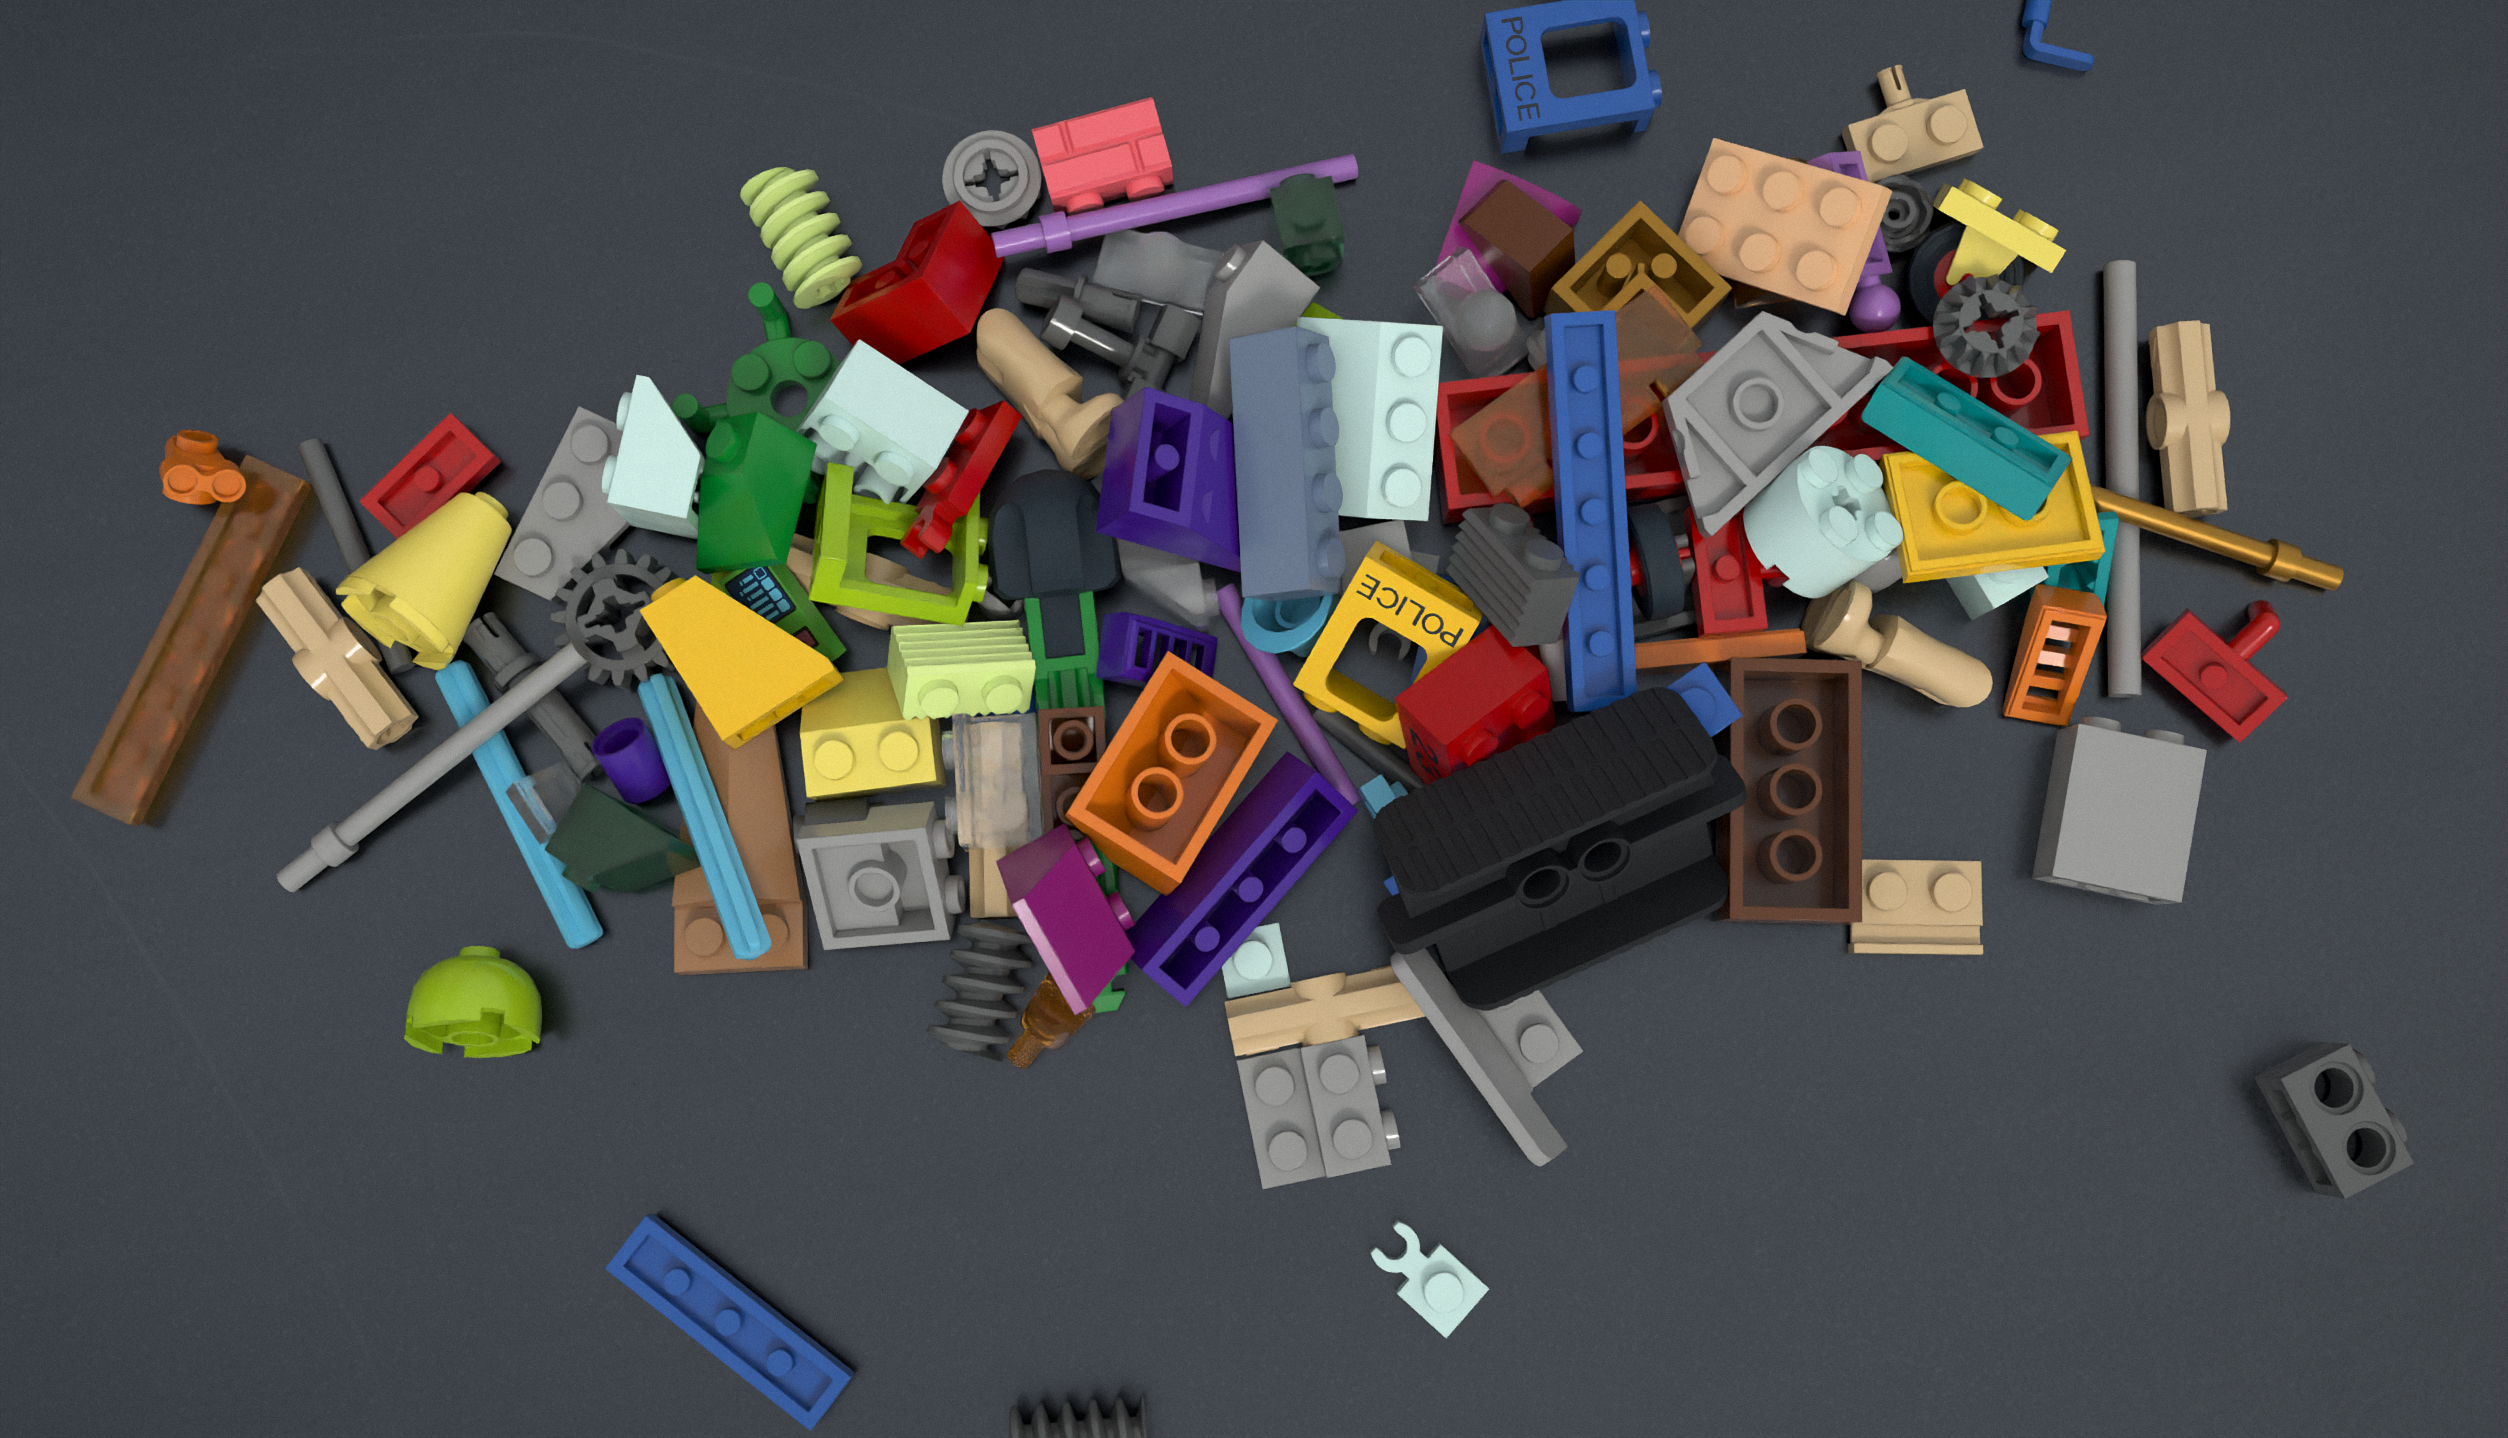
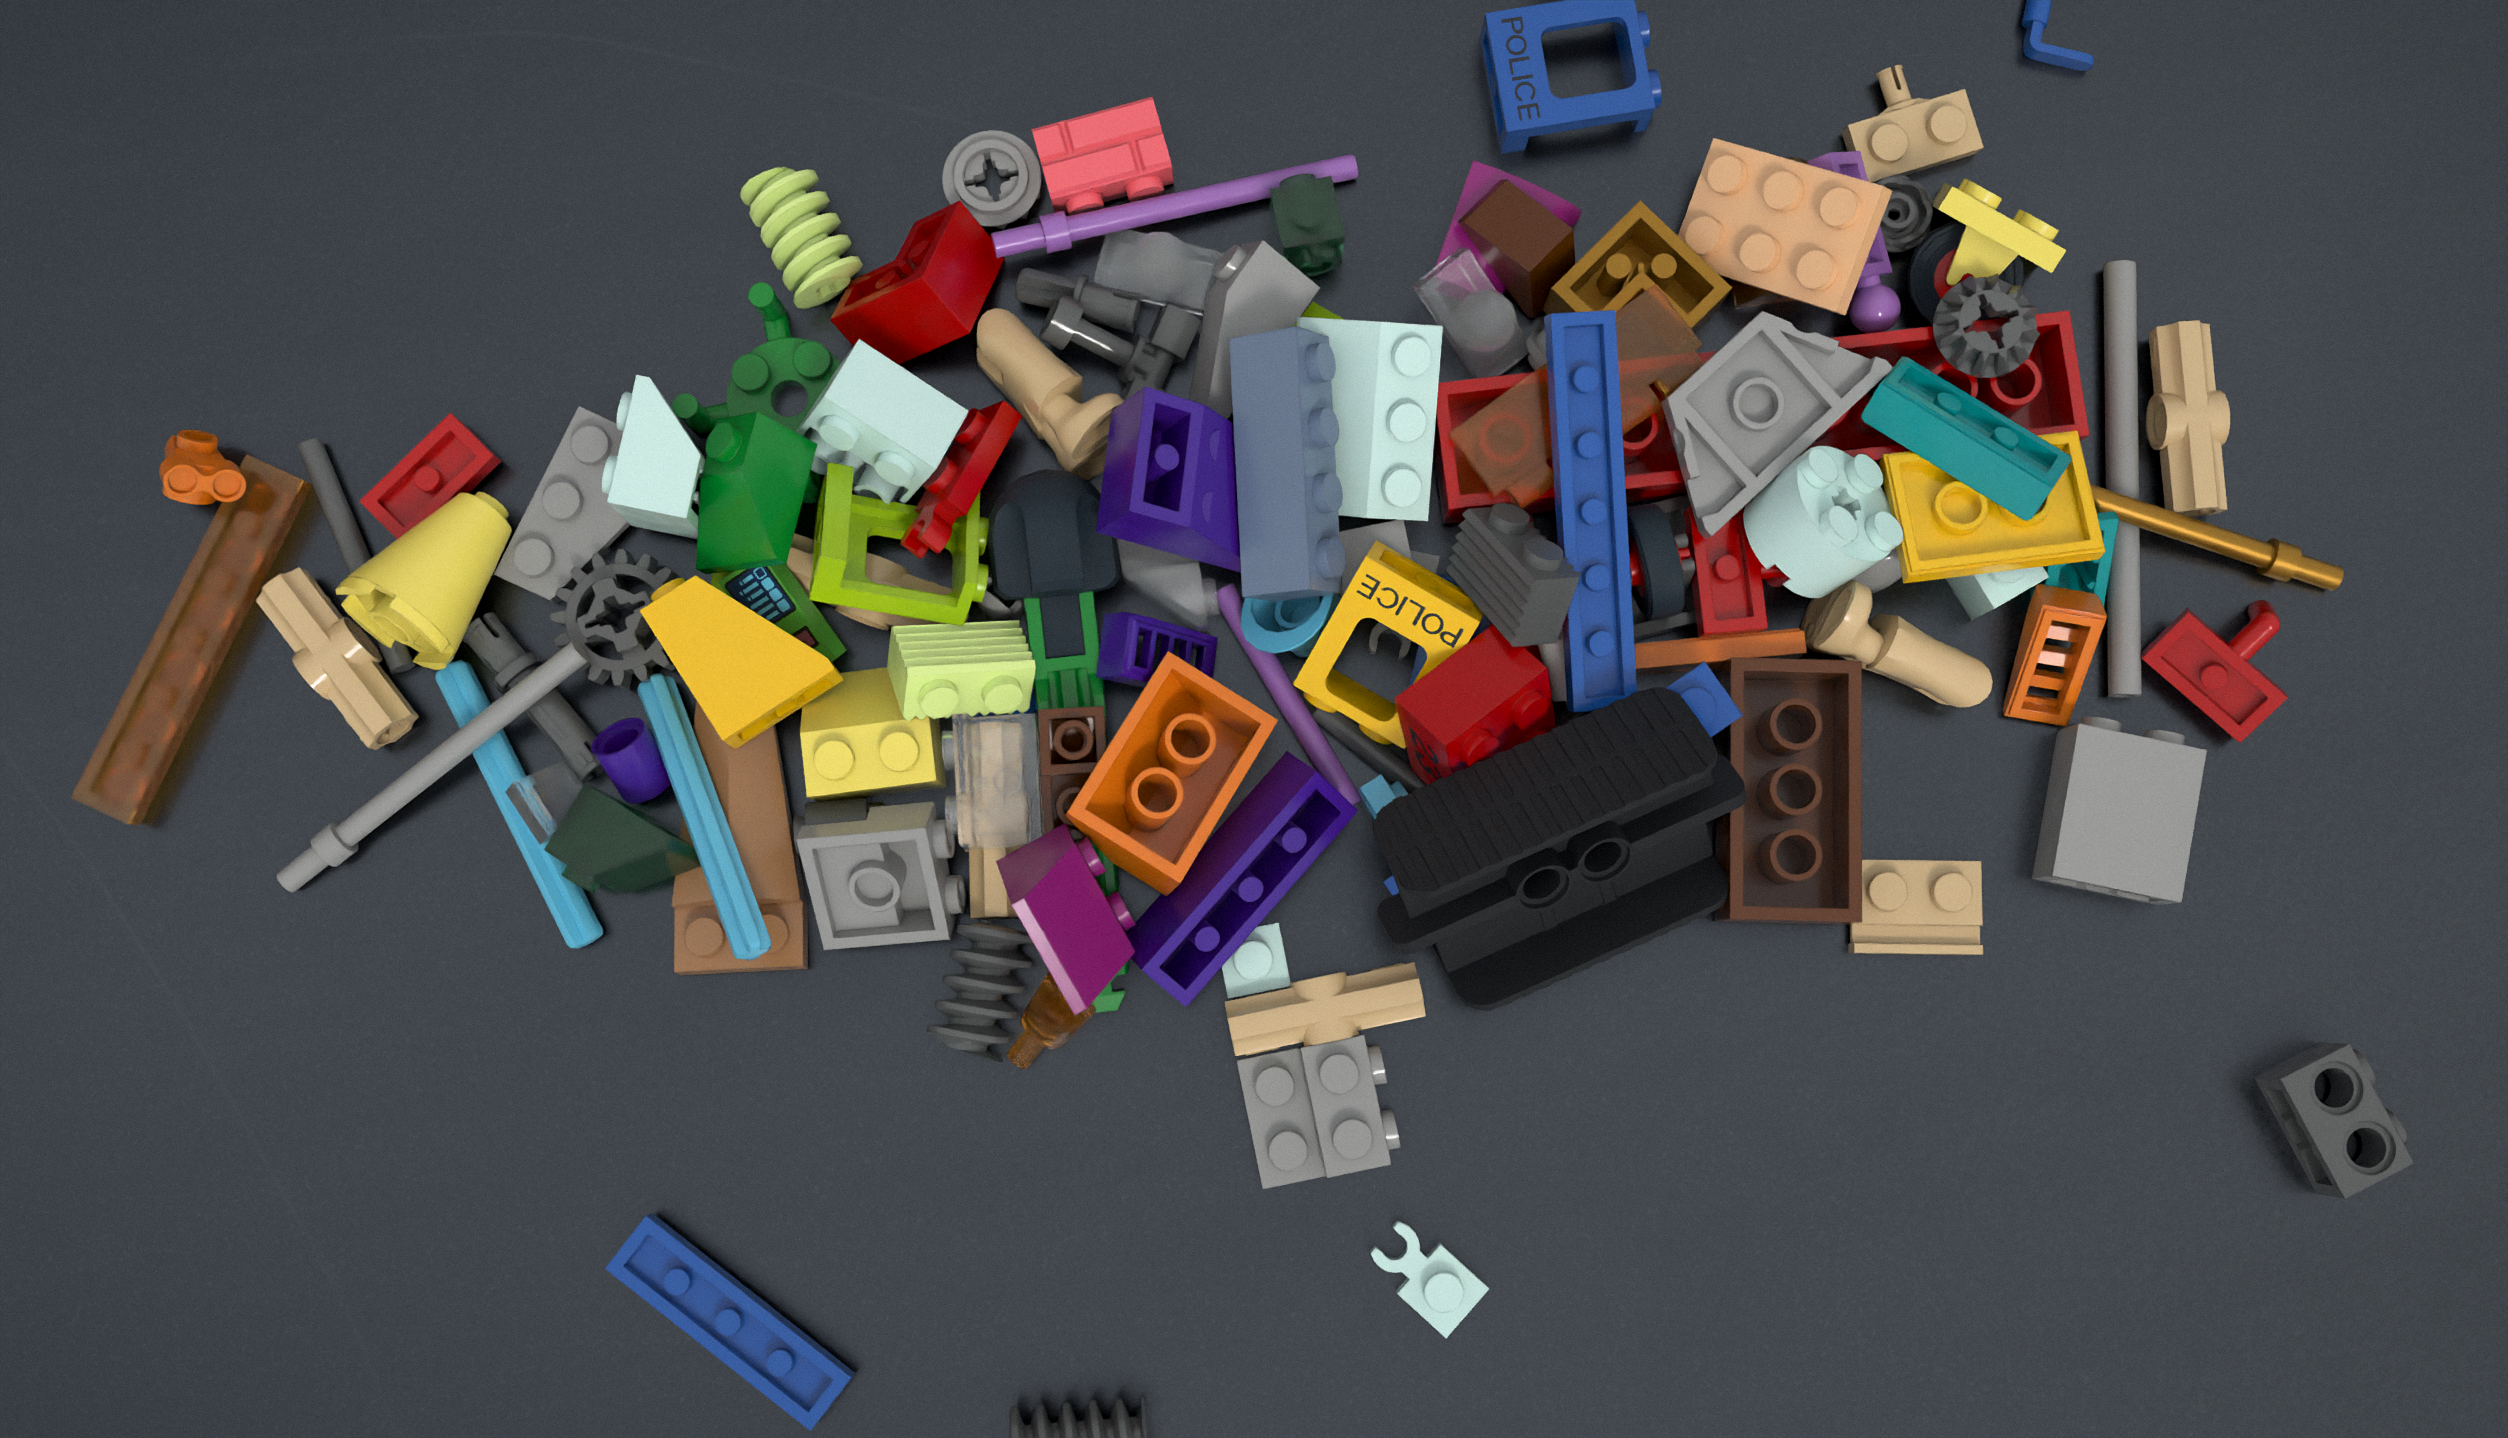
(476, 1005): lime cylinder -> none
(1499, 1049): light grey plate -> none

